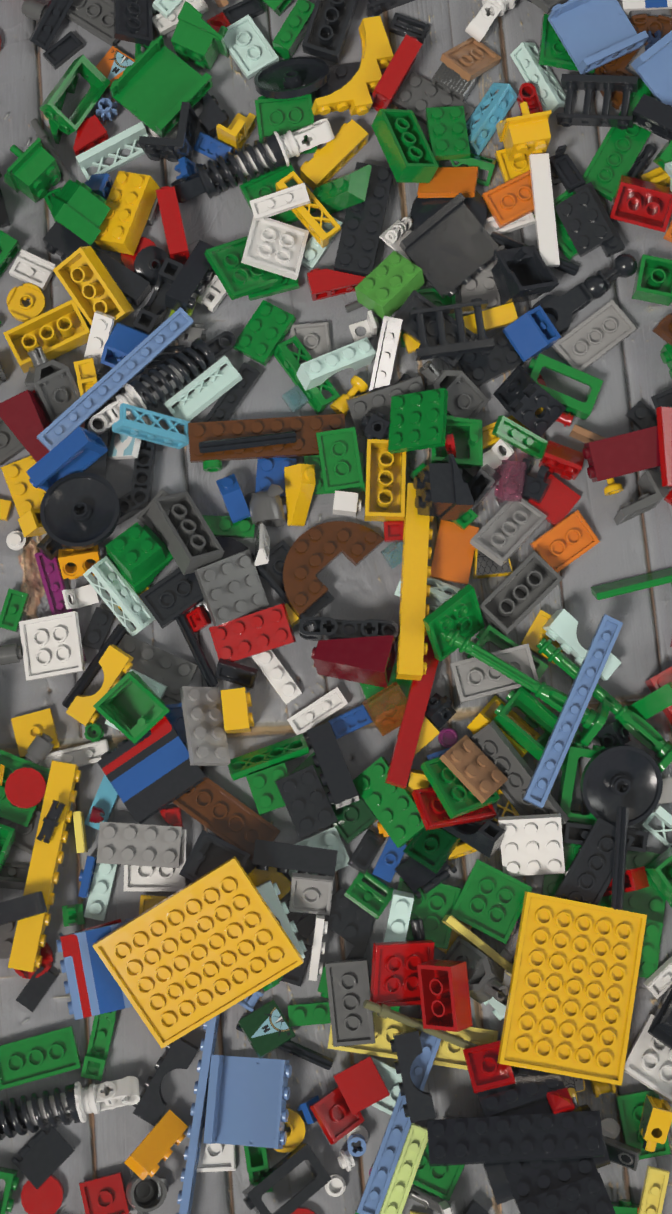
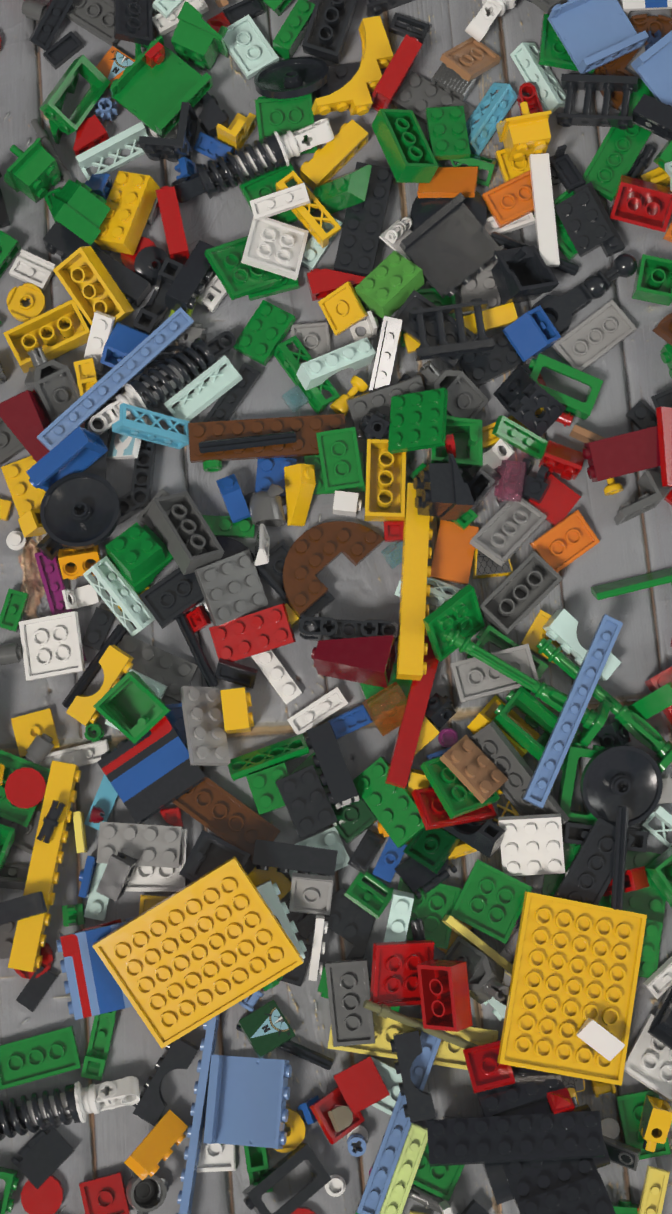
(117, 876): none -> hinge
(155, 55): none -> red plate
(309, 1014): green plate -> none
(340, 1117): none -> dark tan tile
(342, 308): none -> yellow tile
(346, 1160): white plate -> none
(600, 1039): none -> white slope

